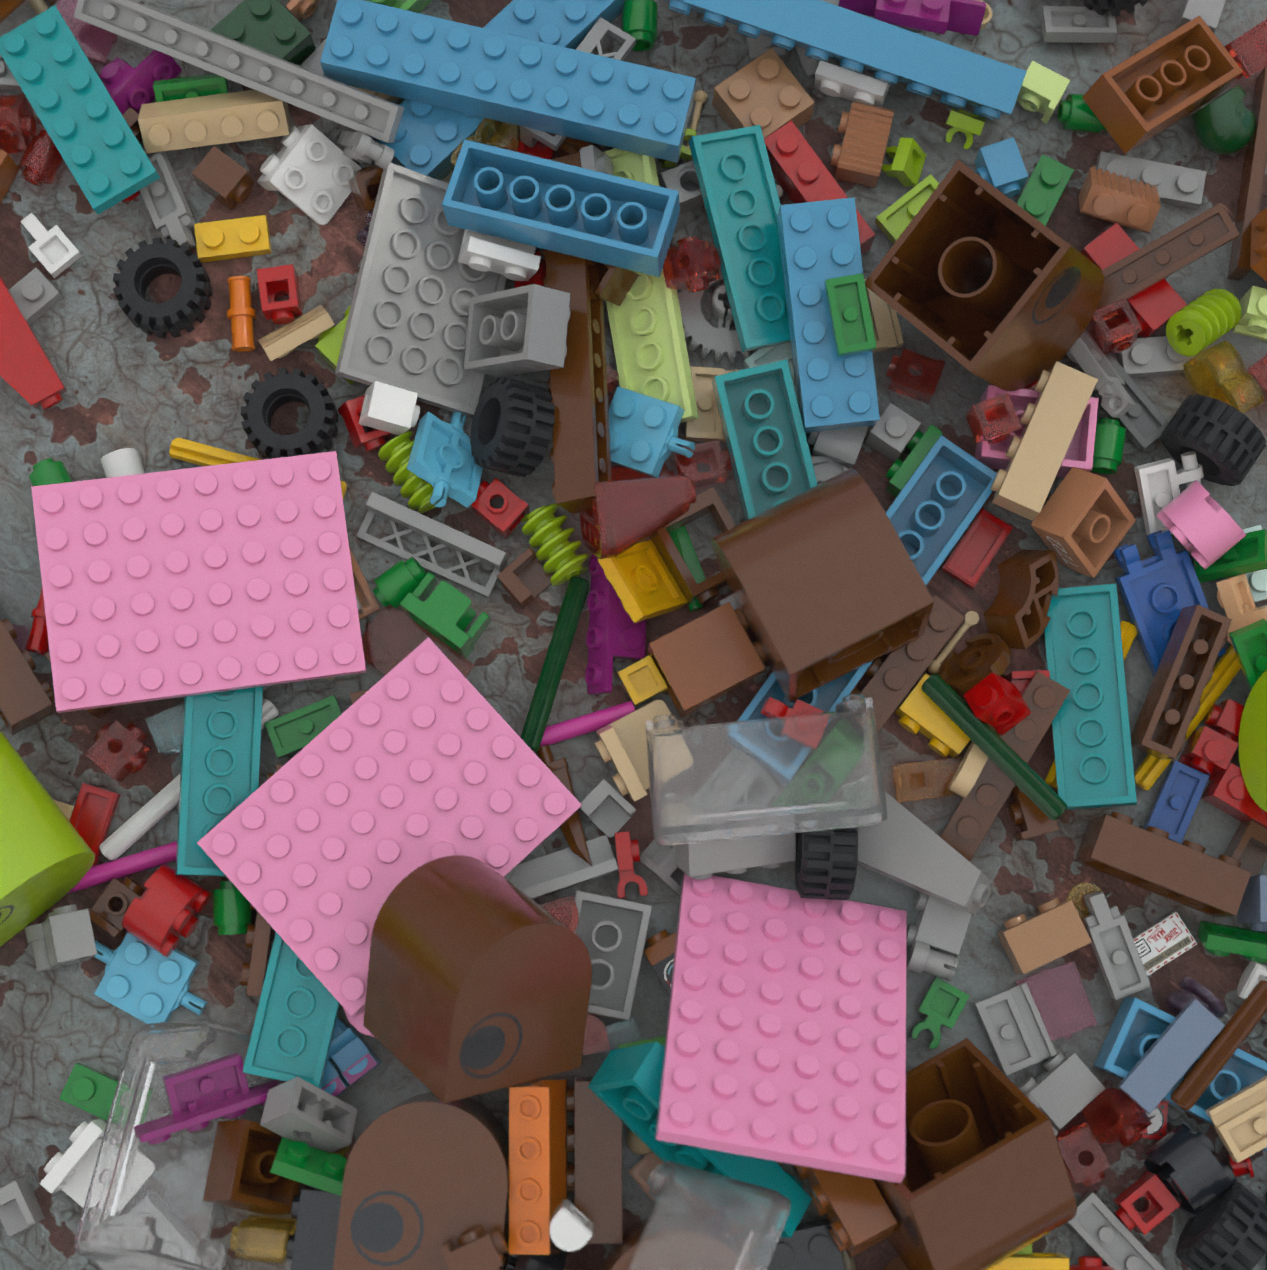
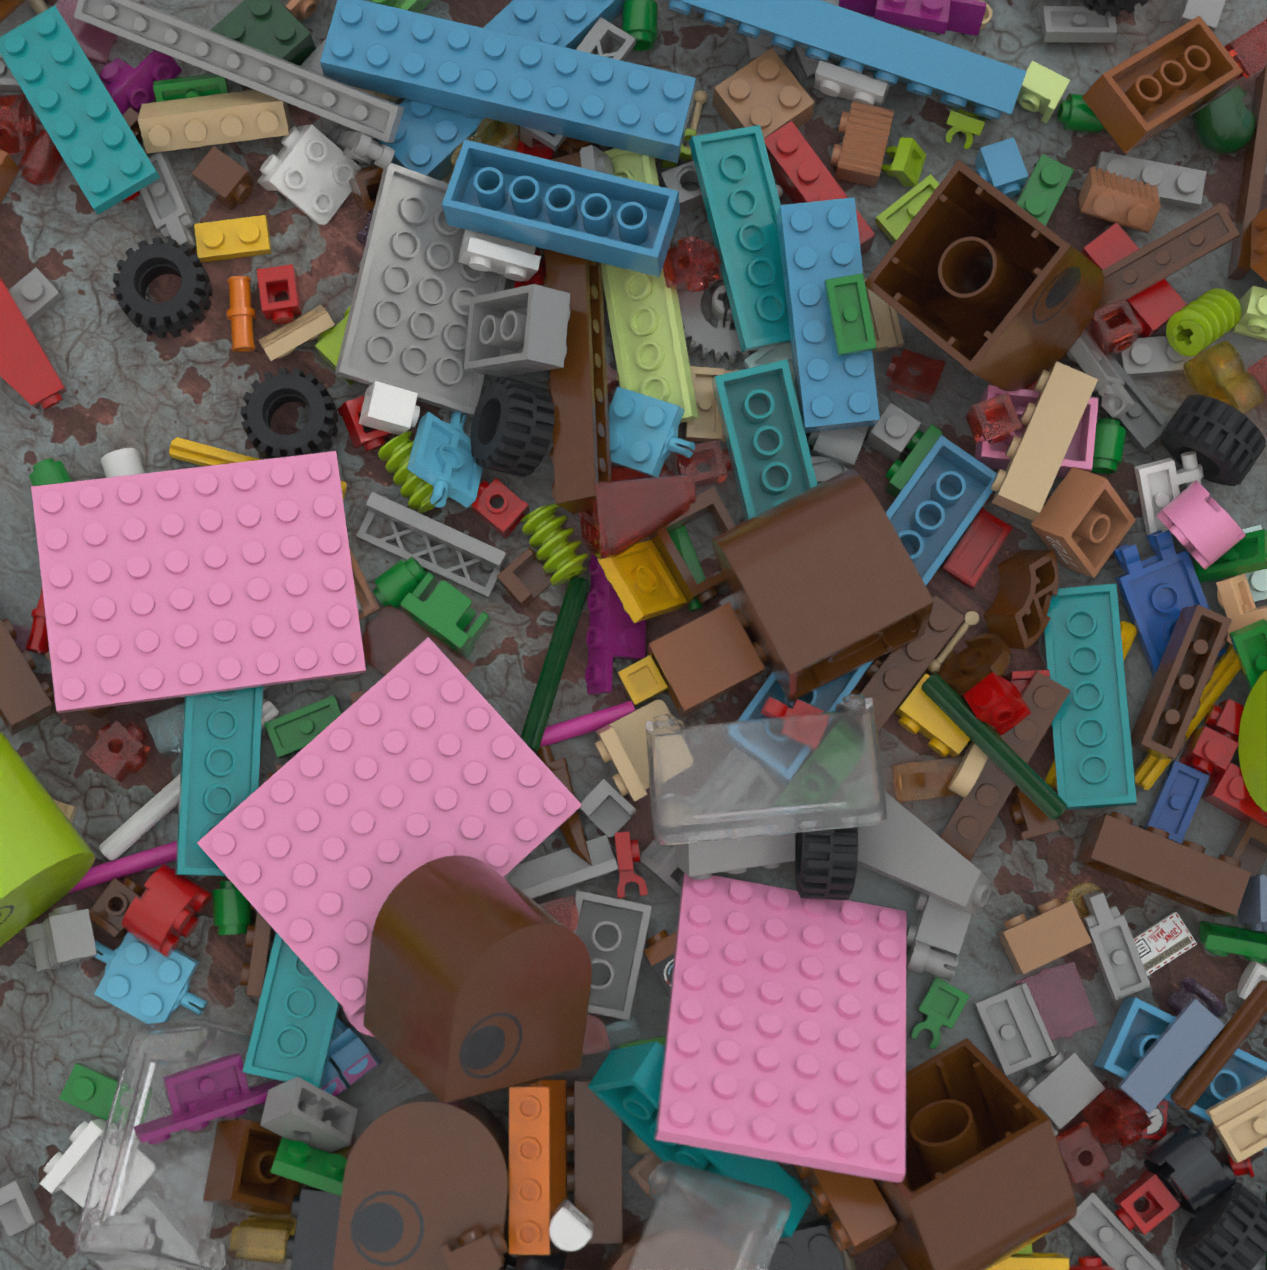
(51, 246): white plate -> none
(94, 815): red tile -> none
(615, 283): reddish brown panel -> none

